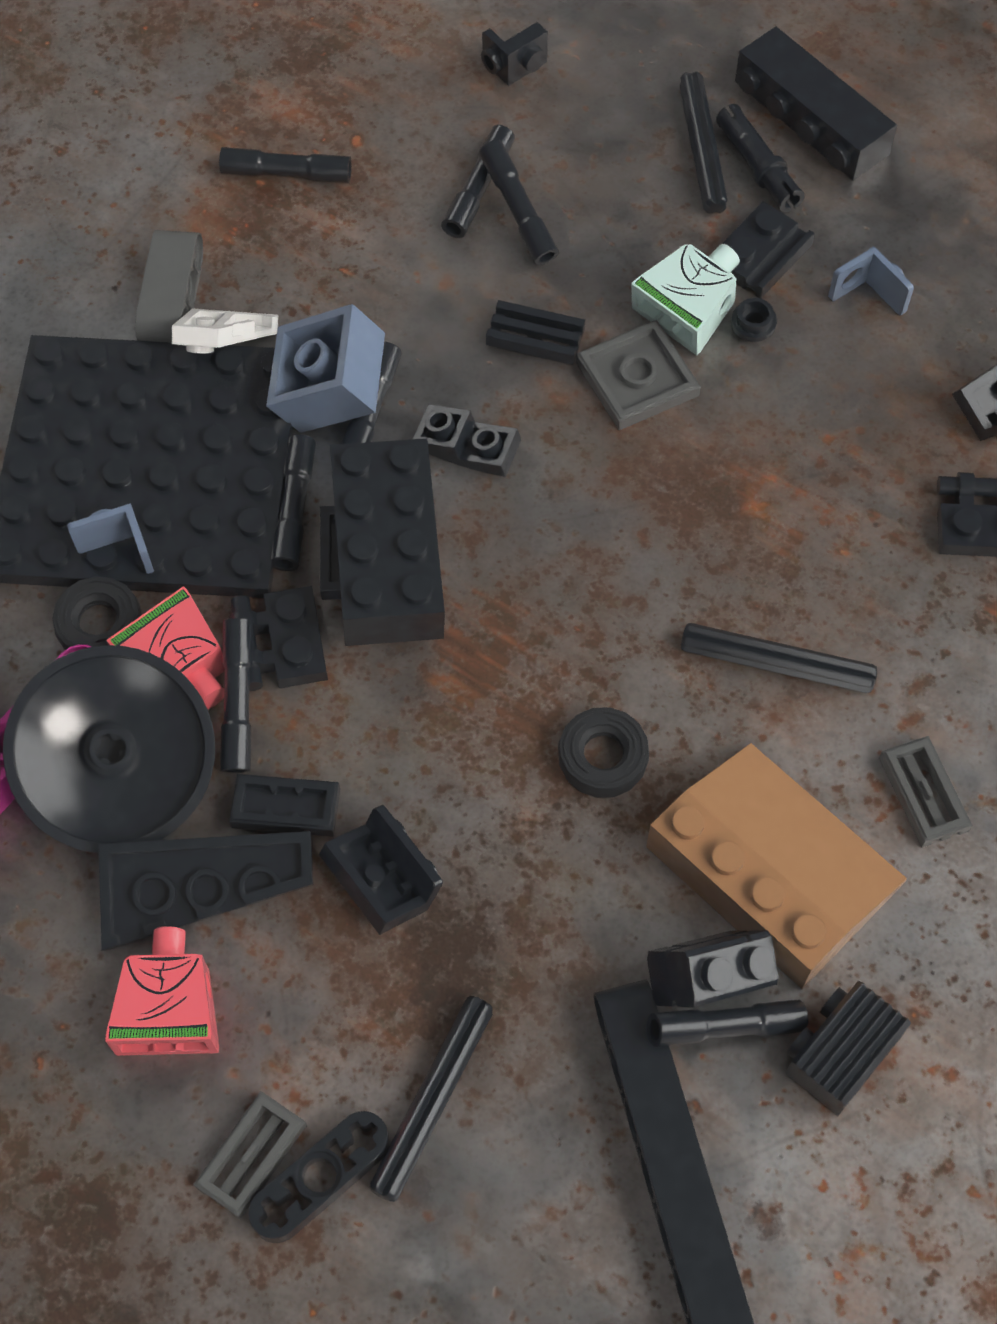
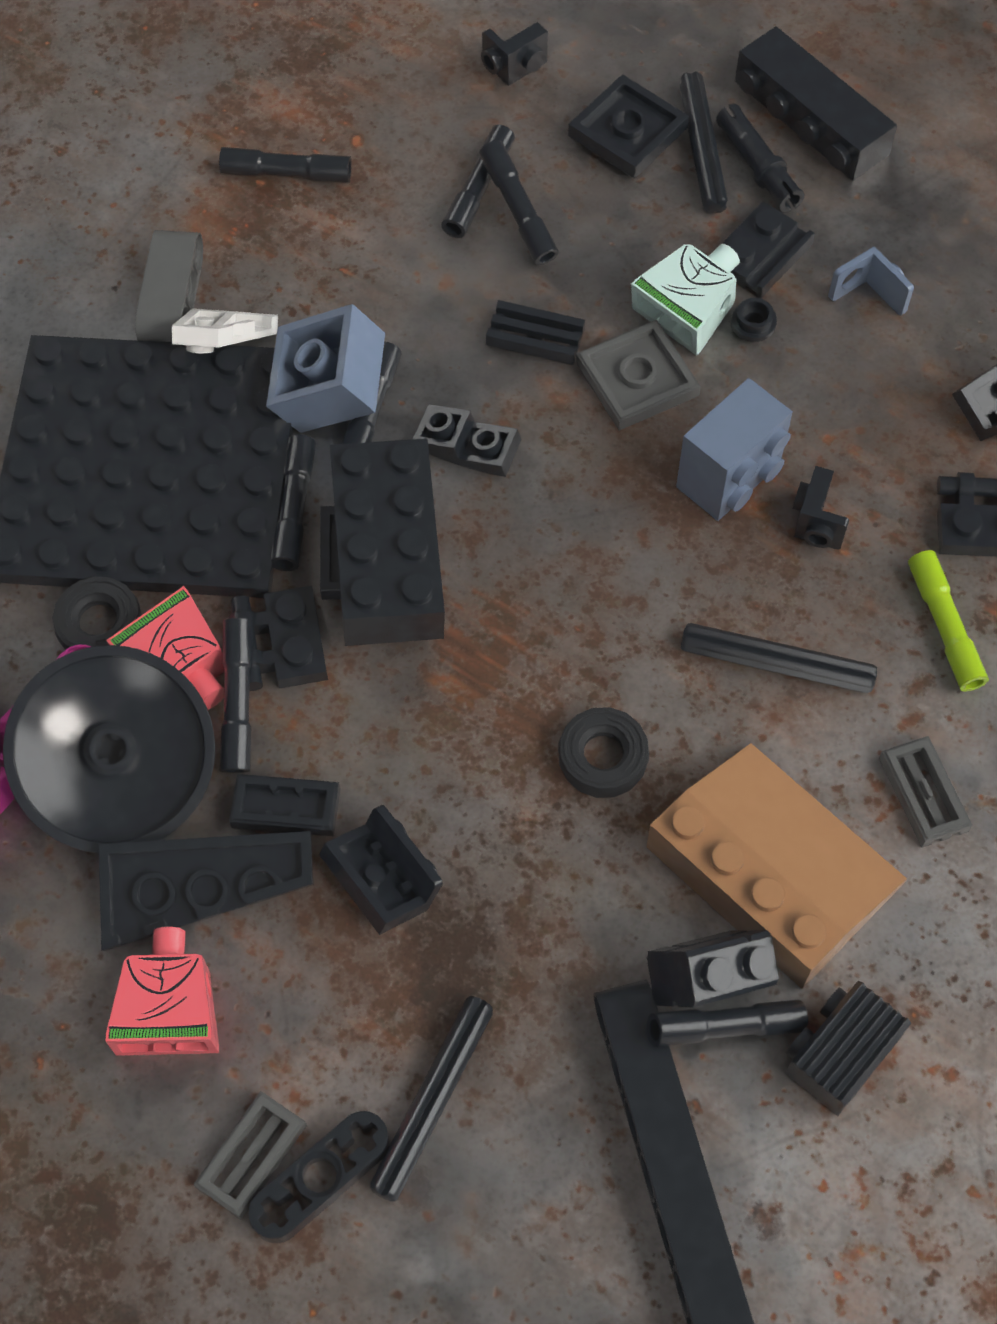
(108, 527): sand blue bracket -> none
(628, 126): none -> black plate
(734, 449): none -> sand blue brick
(815, 525): none -> black bracket
(958, 646): none -> lime piece

